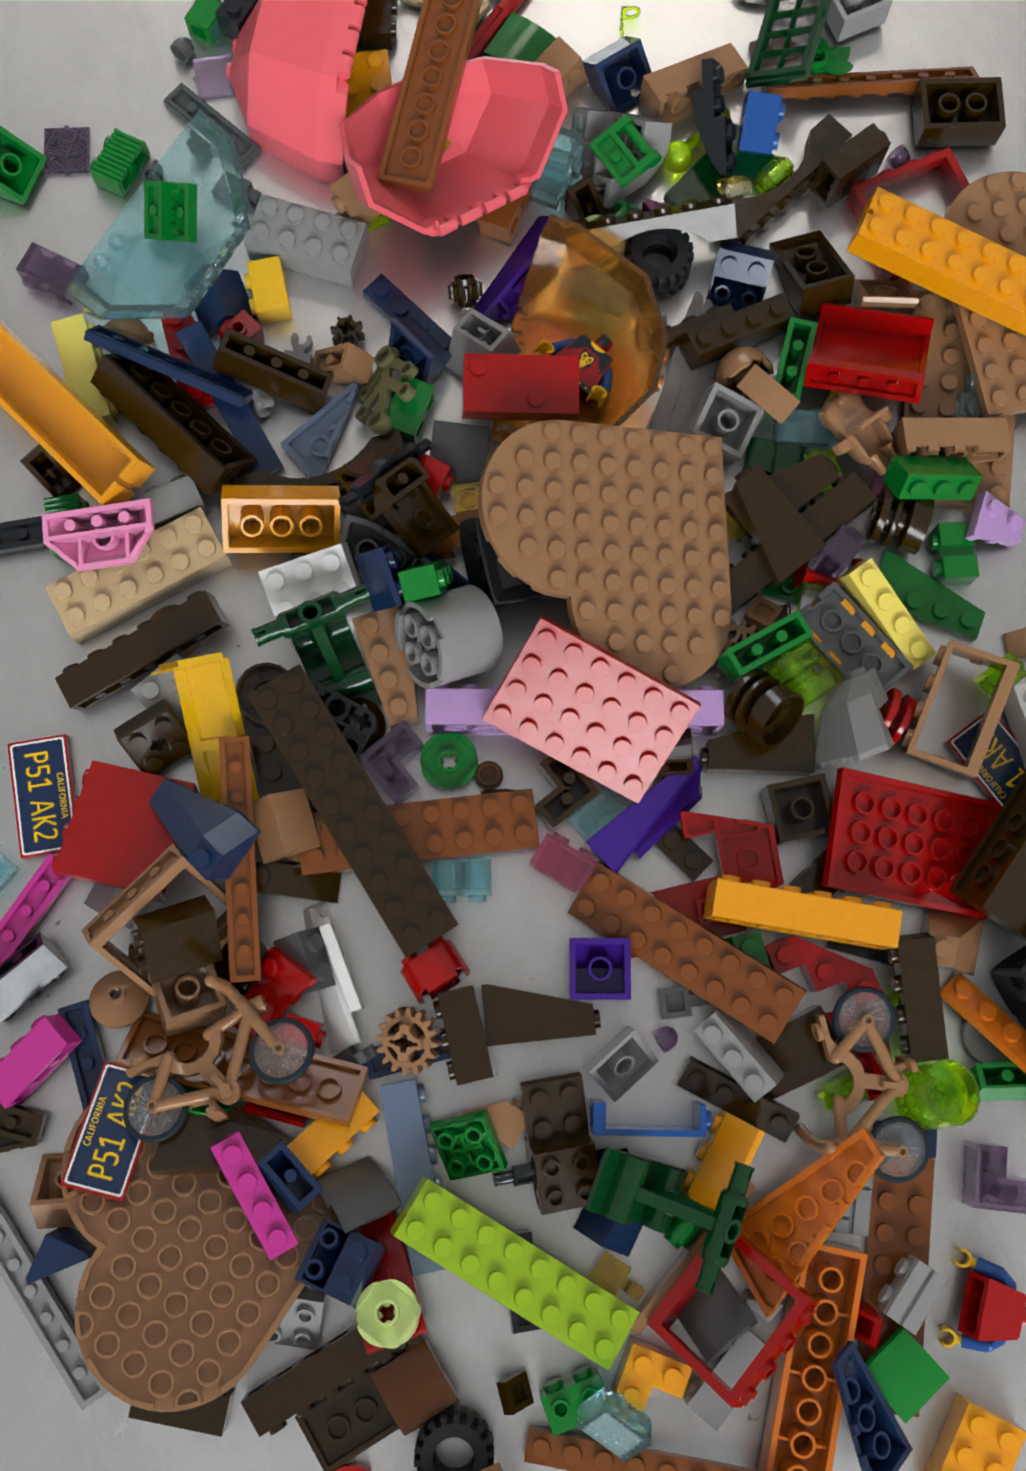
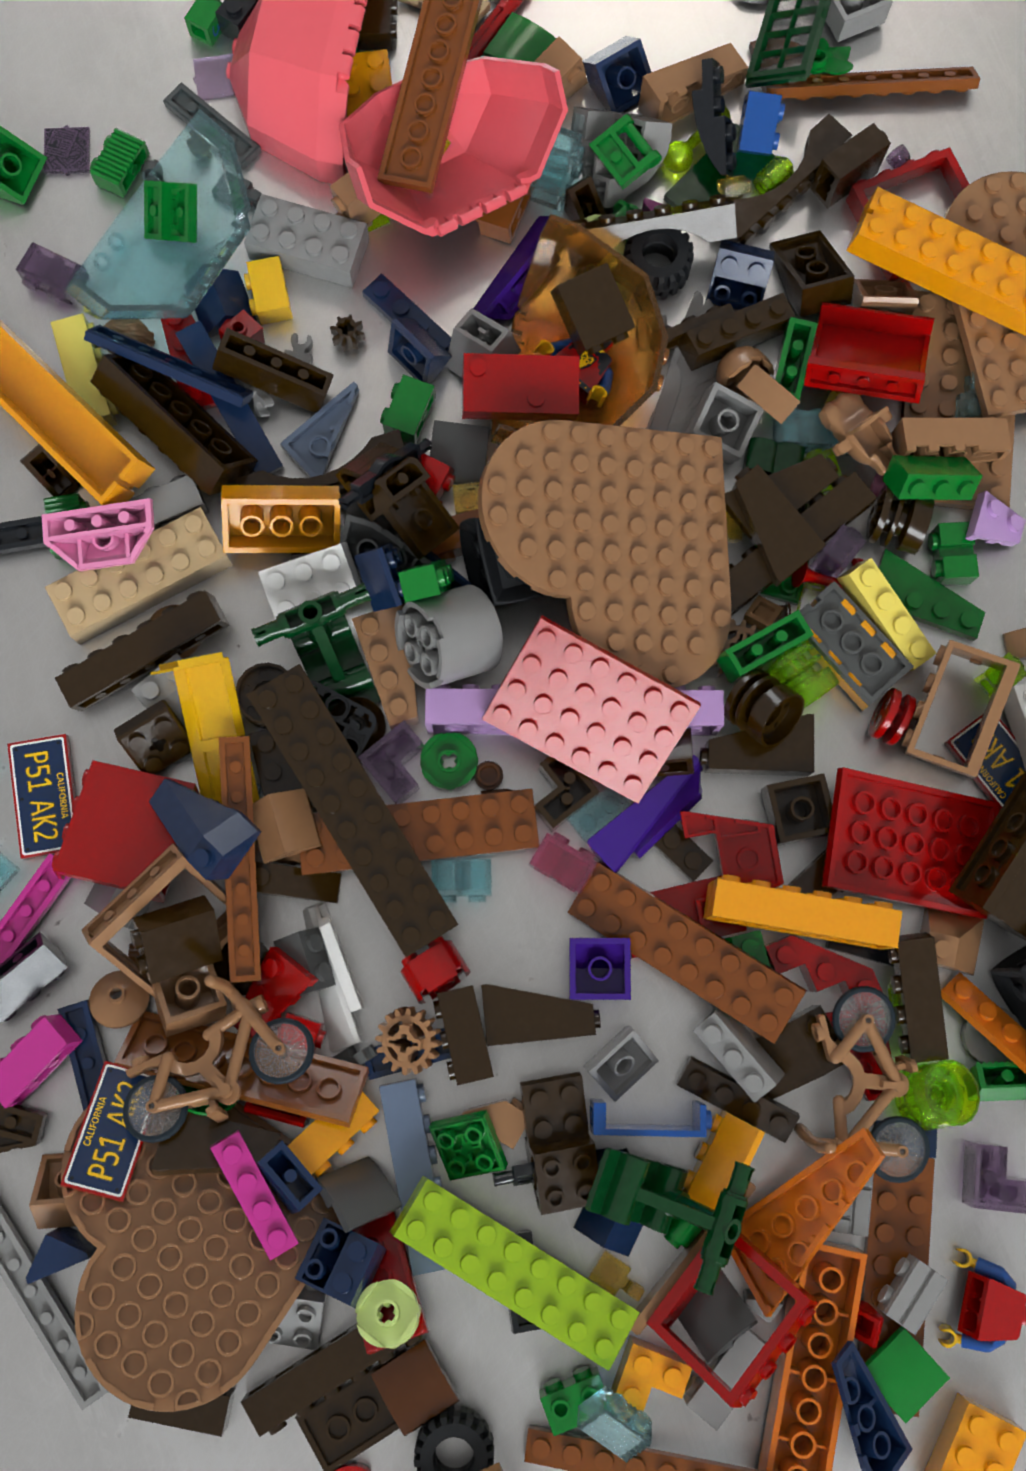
(182, 49): dark grey hinge -> none
(346, 363): medium nougat slope -> none
(387, 361): olive plant -> none
(465, 290): dark brown gear -> none
(515, 1392): dark brown plate -> none
(593, 310): none -> dark brown brick
(623, 15): clear neon green piece -> none
(666, 1038): clear purple hinge -> none
(677, 1002): dark grey plate -> none
(836, 1085): clear neon green brick -> none
(852, 721): light grey brick -> none
(958, 112): dark brown brick -> none

